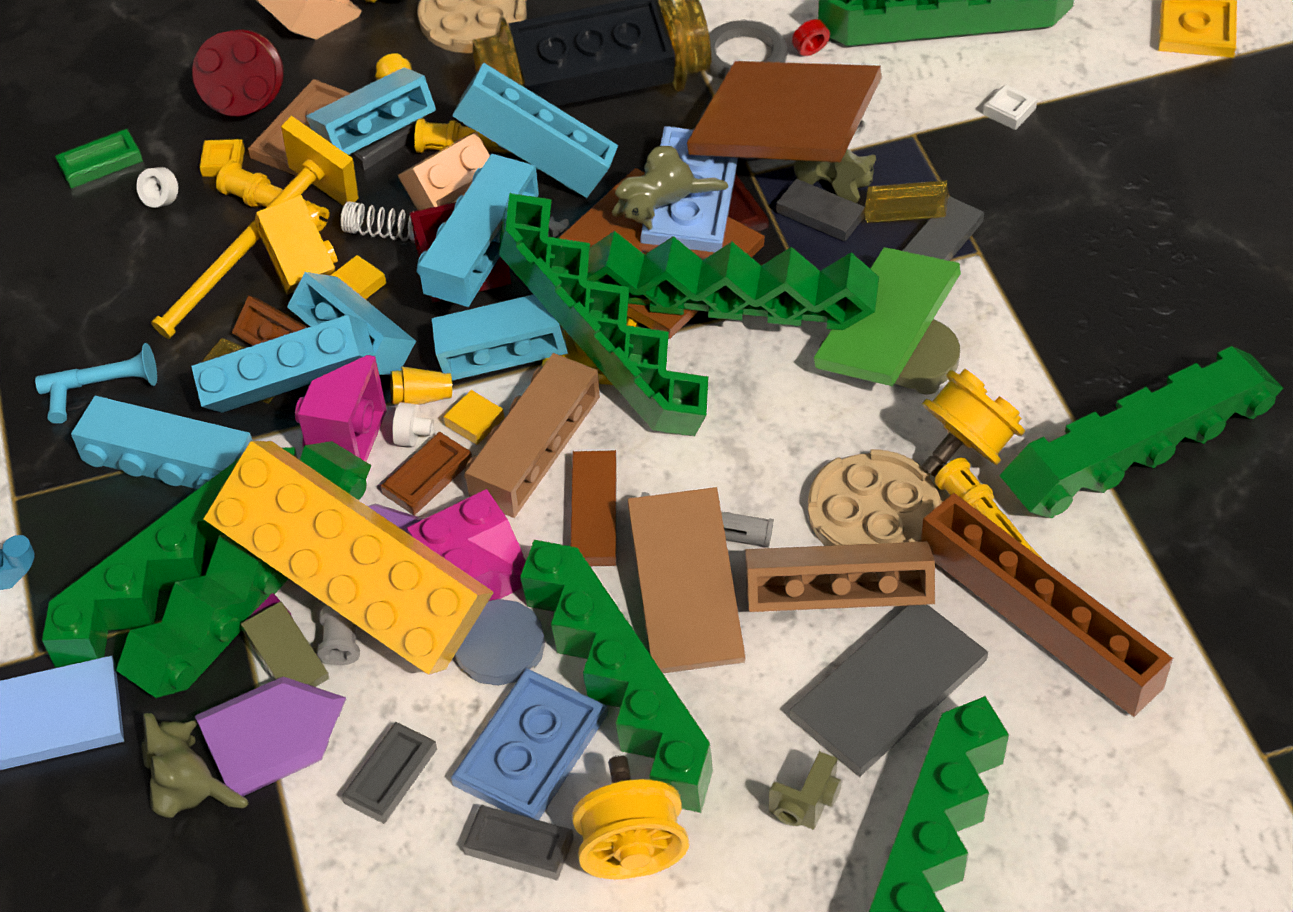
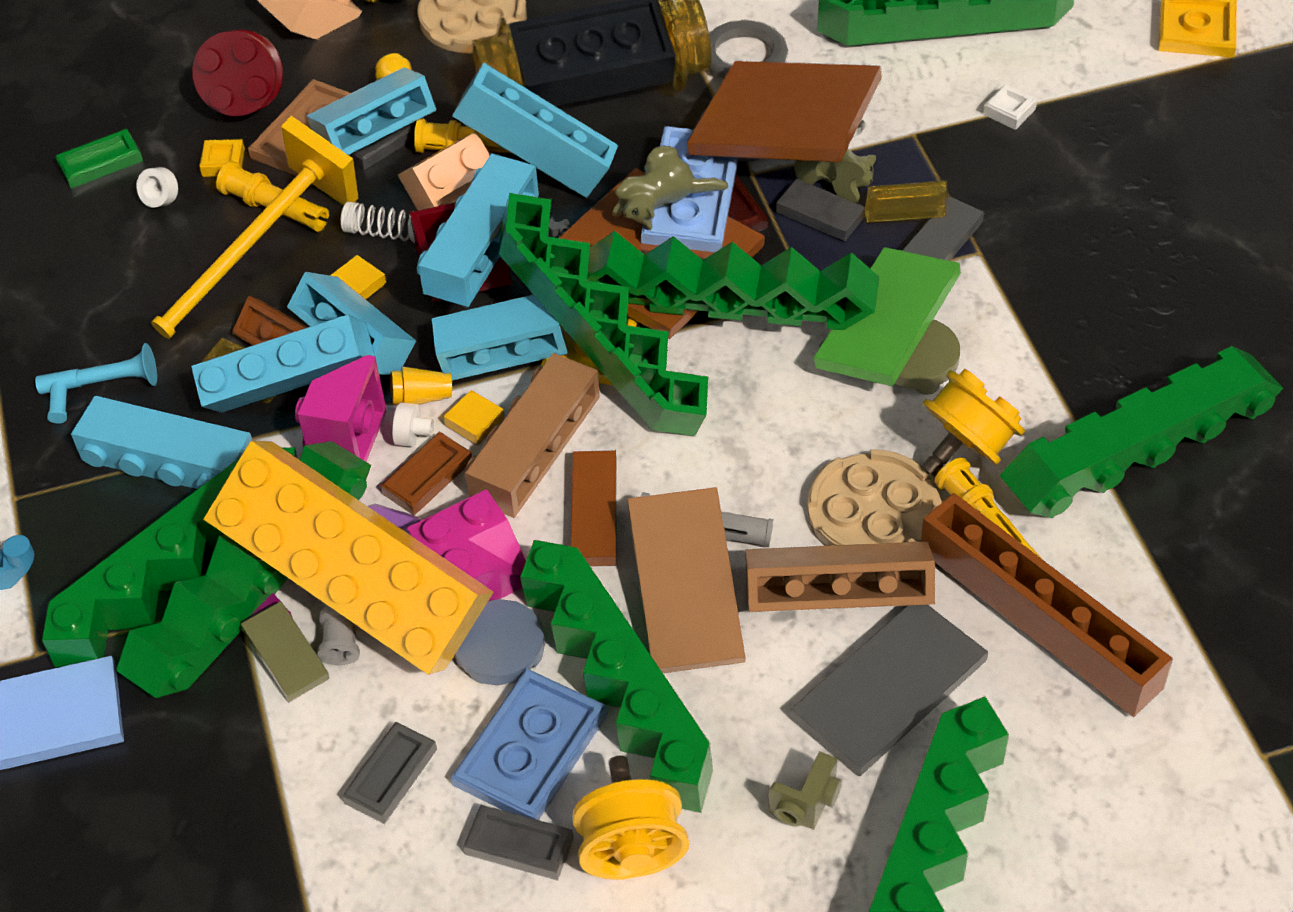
(179, 774): olive animal -> none
(270, 732): medium lavender tile -> none
(294, 241): yellow brick -> none
(810, 37): red tile -> none

